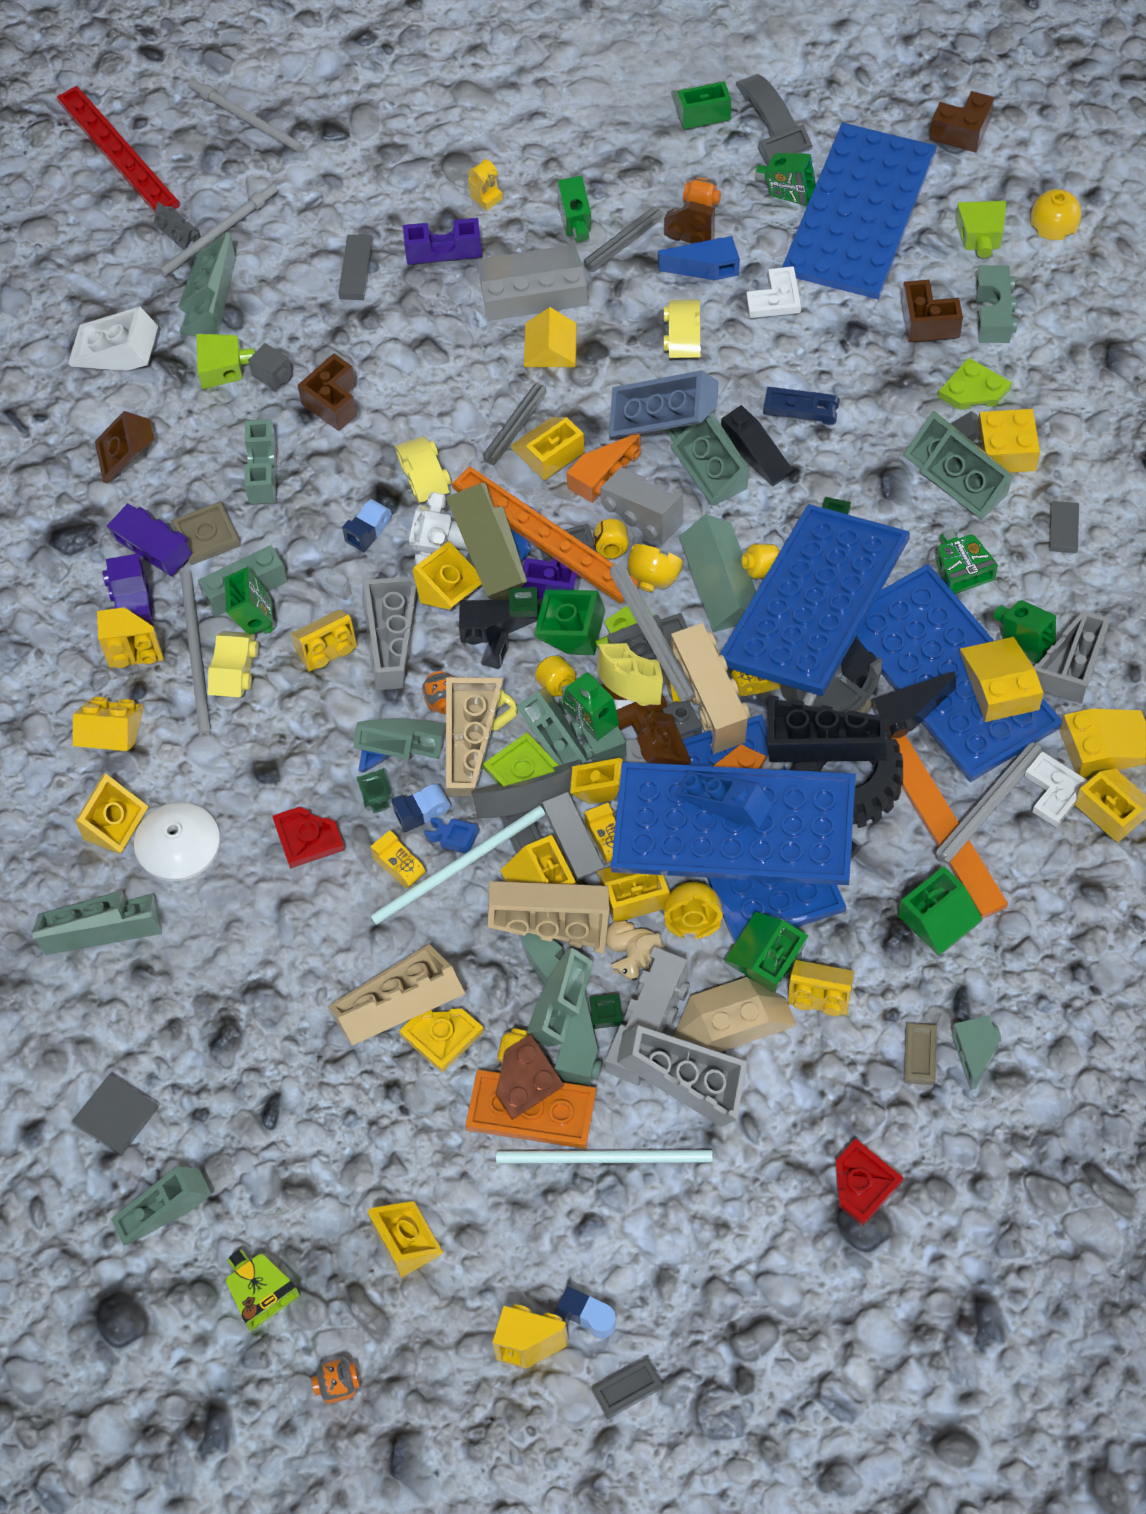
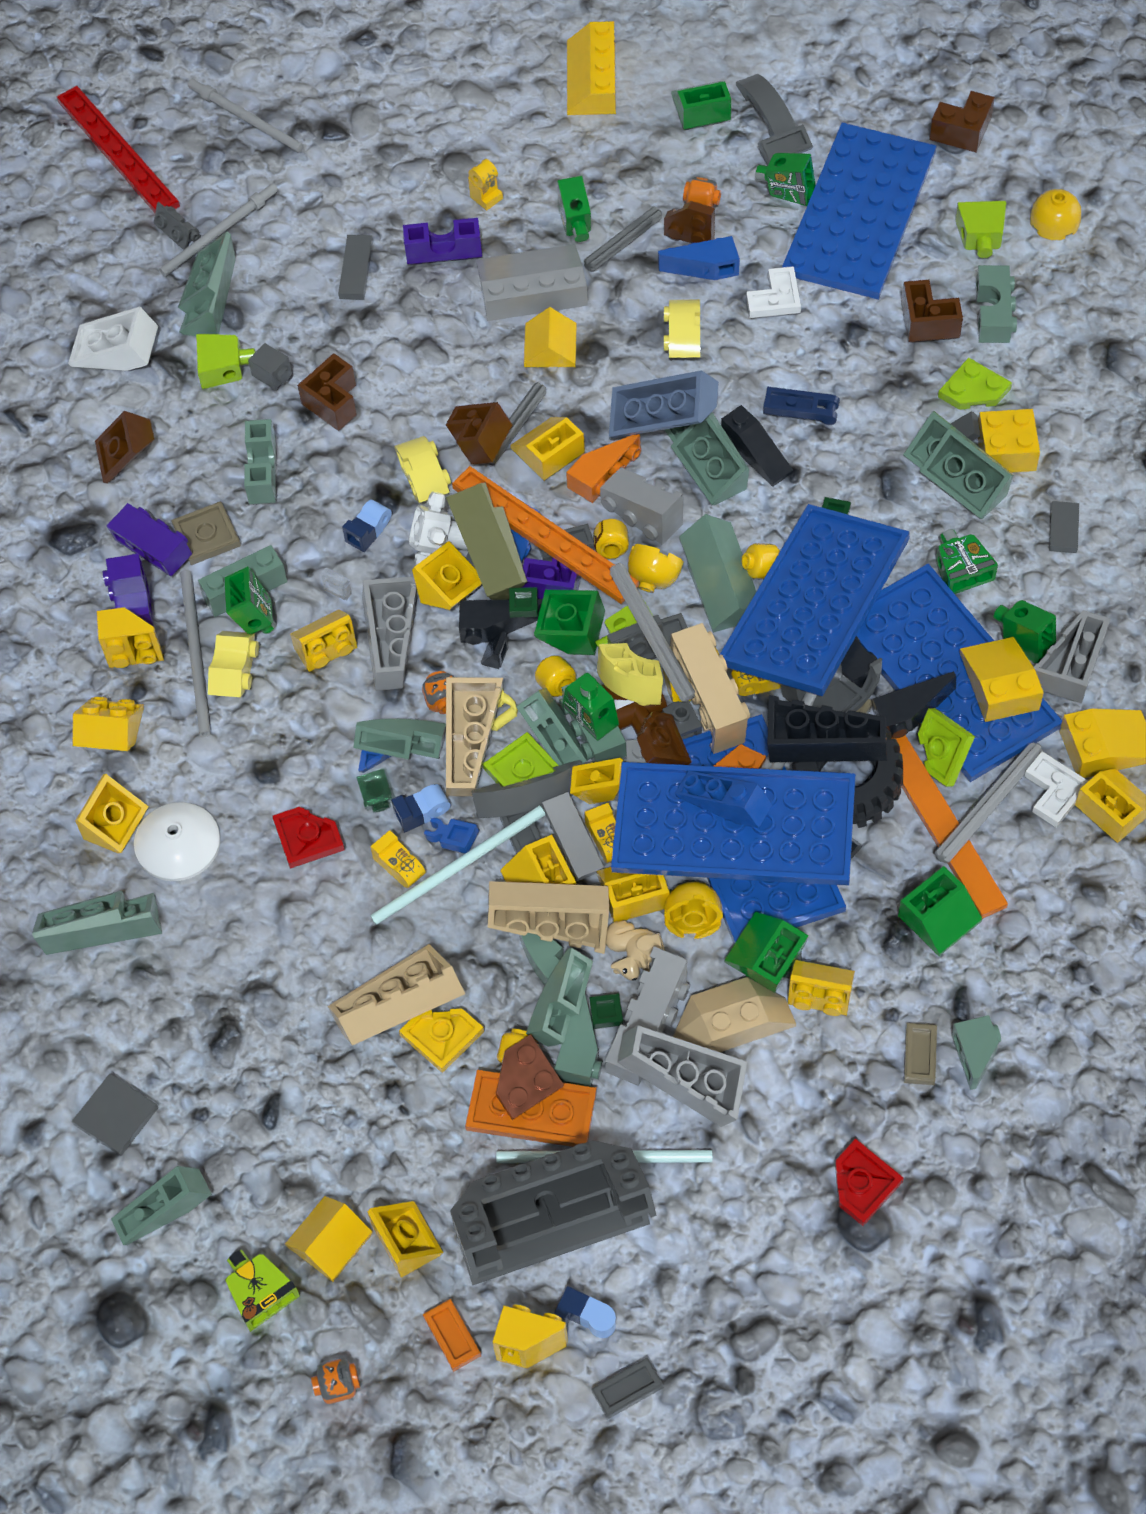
(329, 1237): none -> yellow slope
(452, 1335): none -> orange tile
(479, 430): none -> reddish brown brick
(550, 1208): none -> dark grey wedge
(591, 70): none -> yellow slope
(945, 746): none -> lime plate

